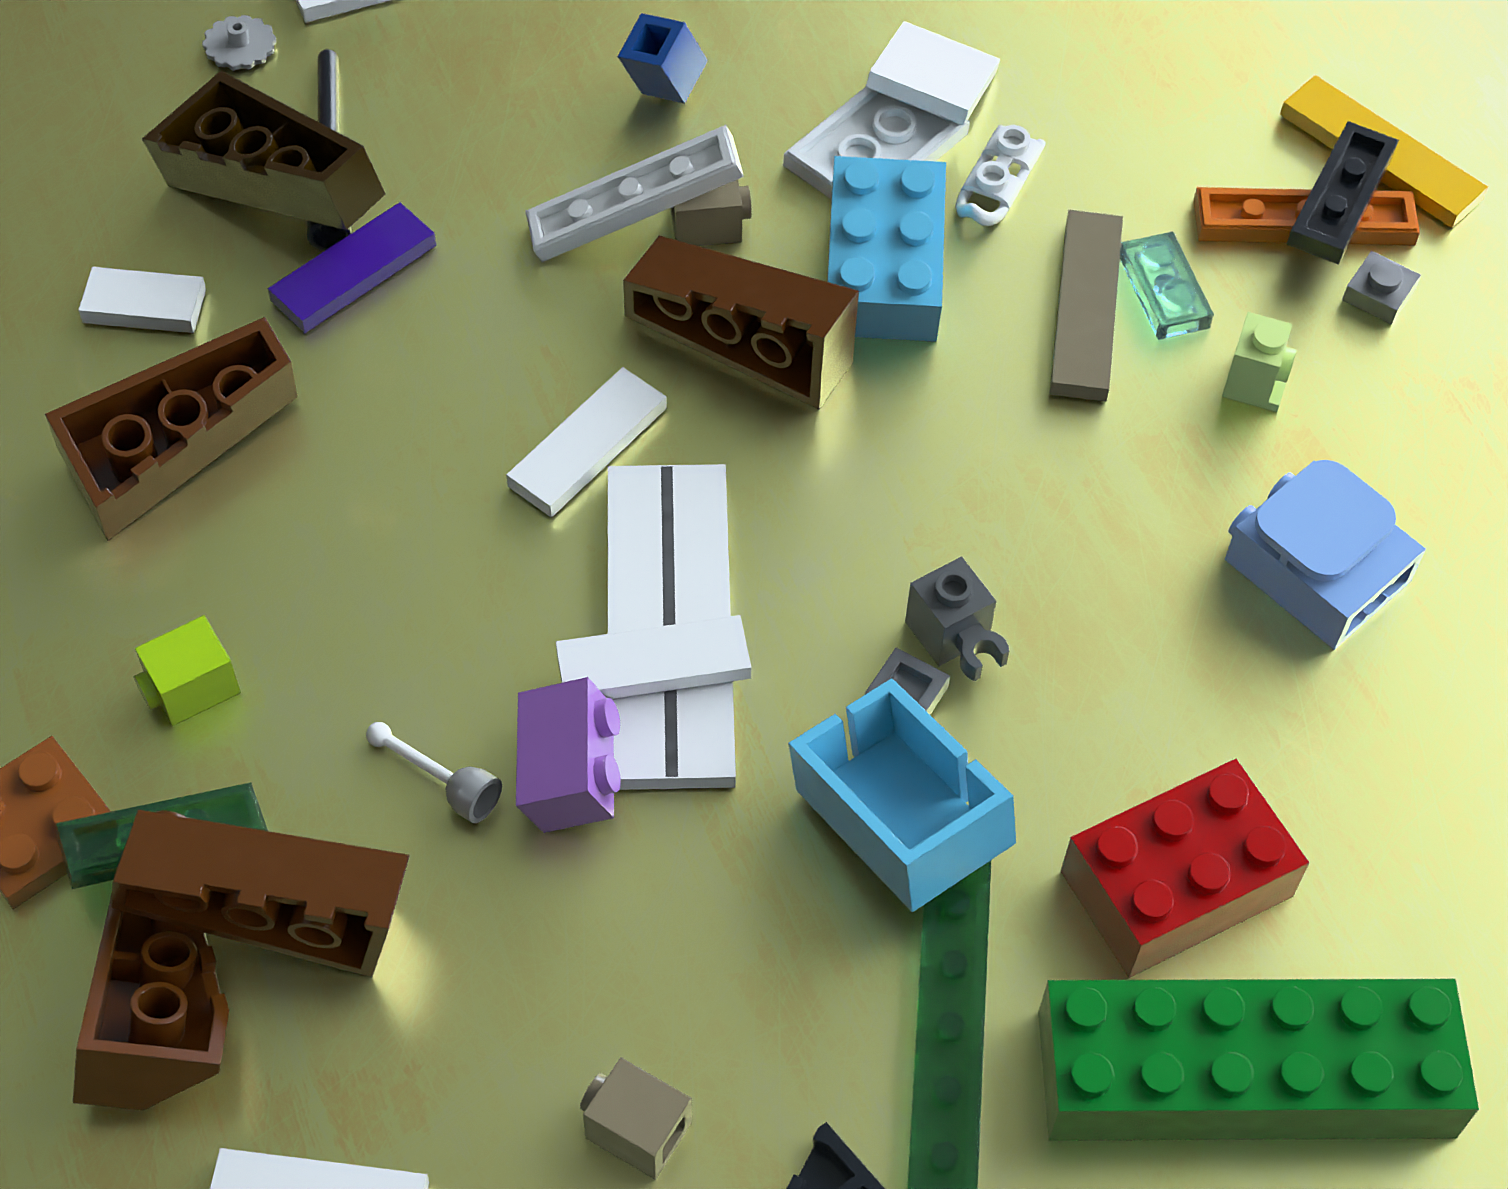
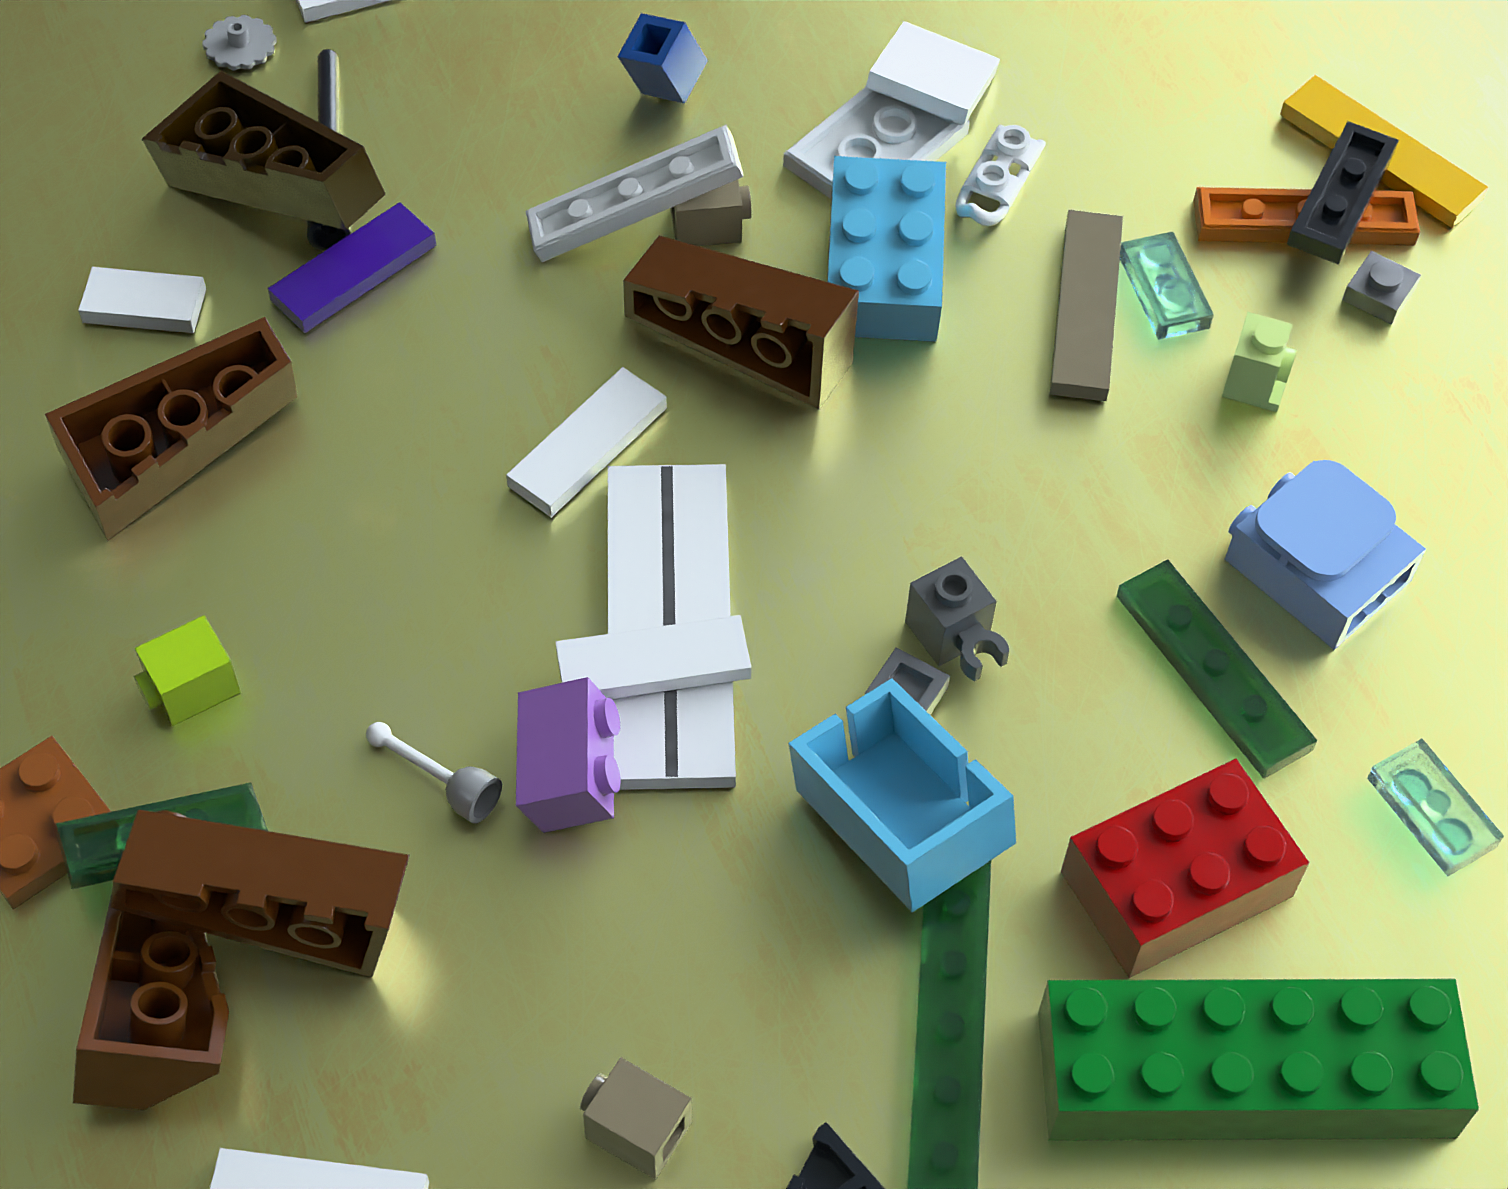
(1216, 669): none -> clear green tile
(1435, 807): none -> clear light blue plate

